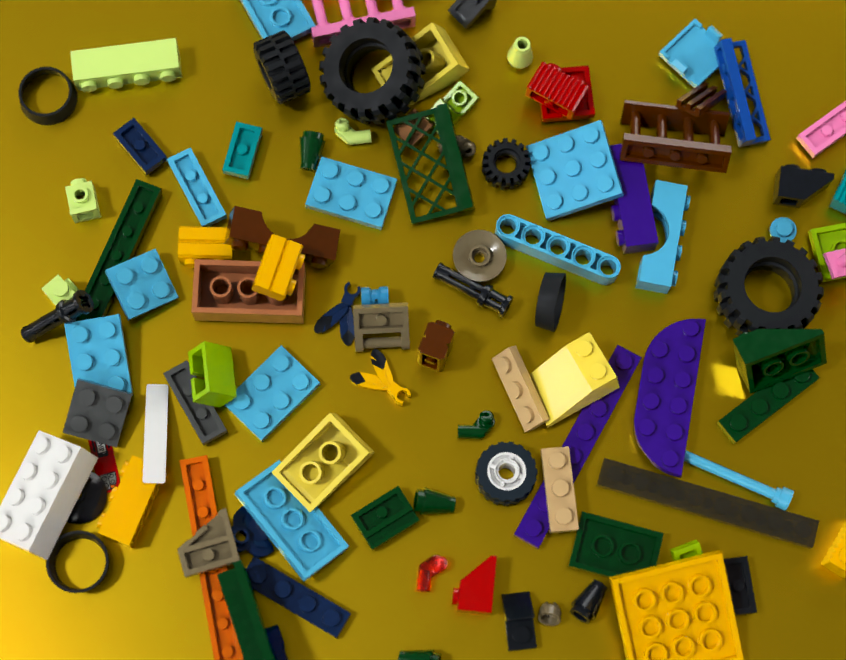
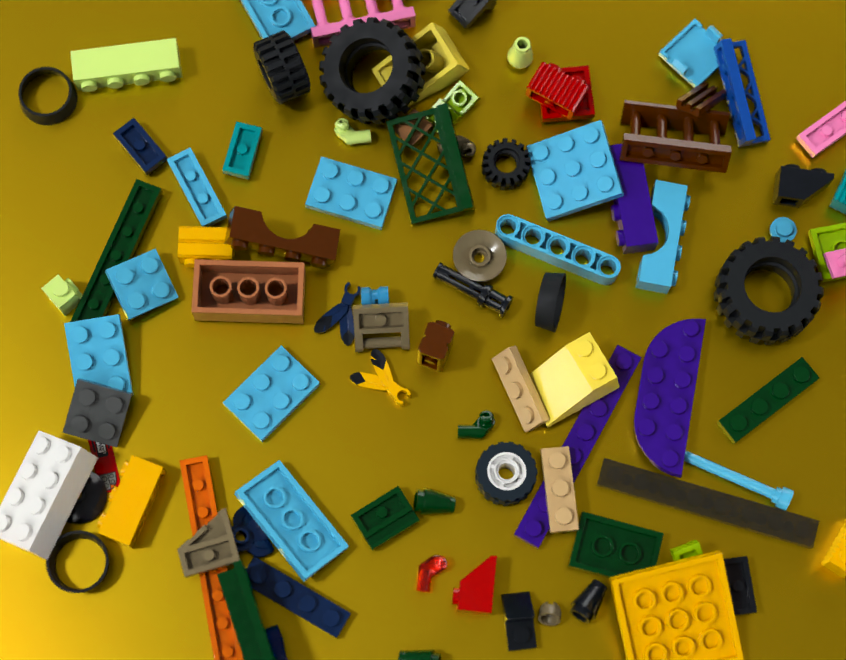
(65, 312): black pin -> none
(84, 208): yellowish green brick -> none
(155, 433): white sticker -> none
(202, 417): dark grey plate -> none
(216, 366): lime piece -> none
(277, 268): yellow brick -> none
(310, 149): dark green cone -> none
(322, 461): light yellow slope -> none
(777, 354): dark green slope -> none

